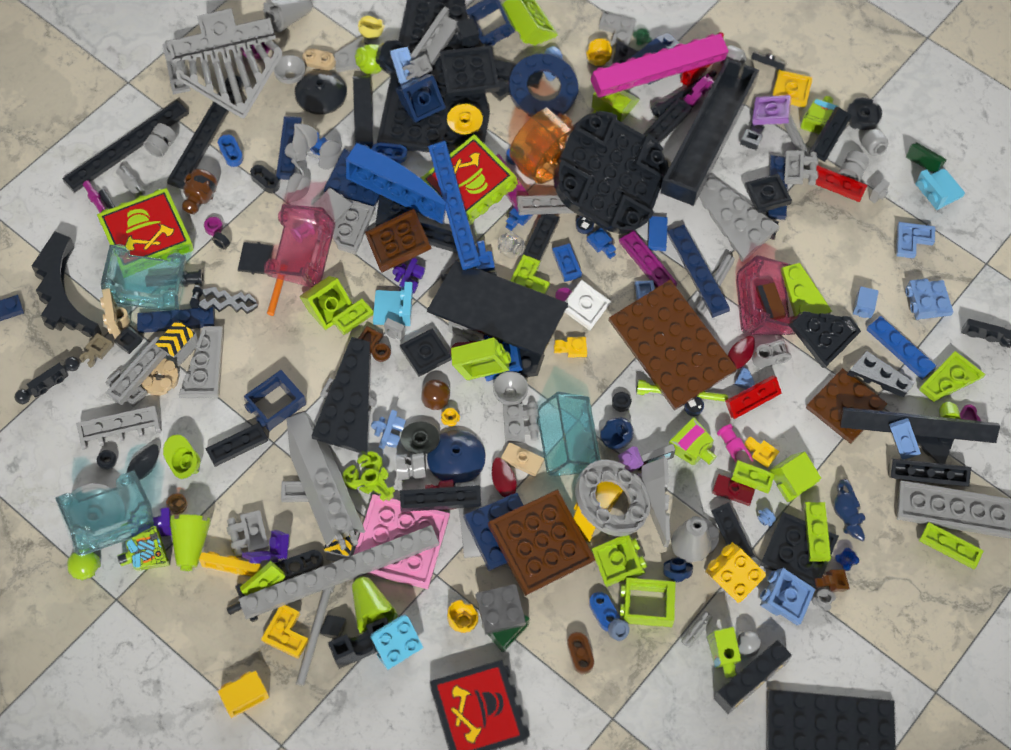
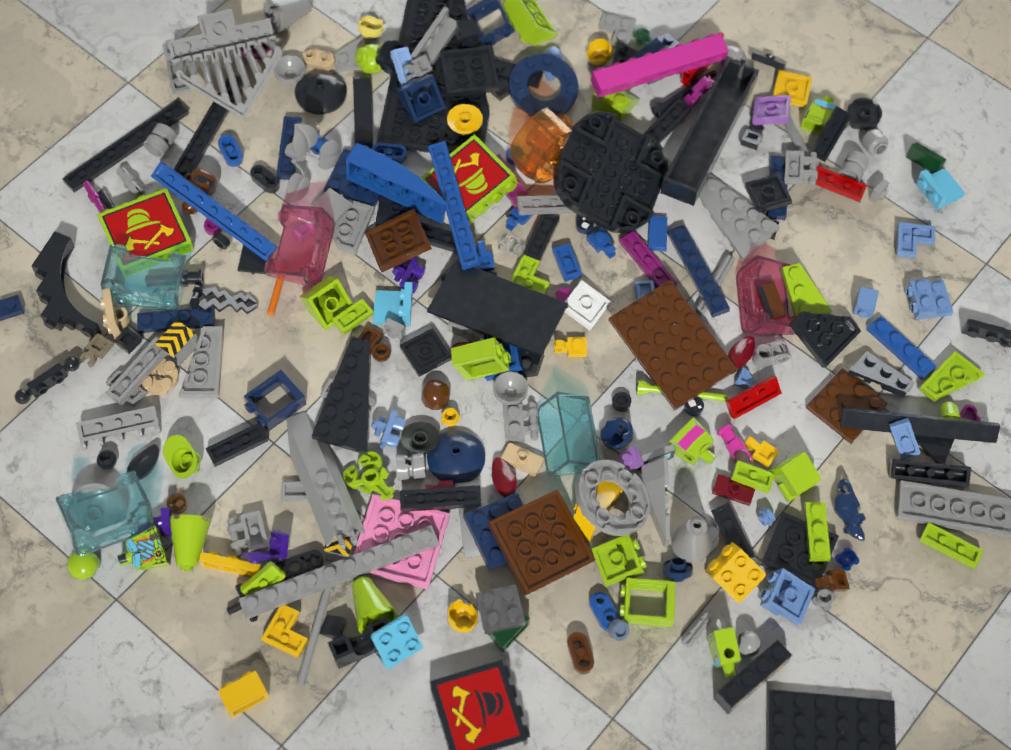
(214, 211): none -> blue tile

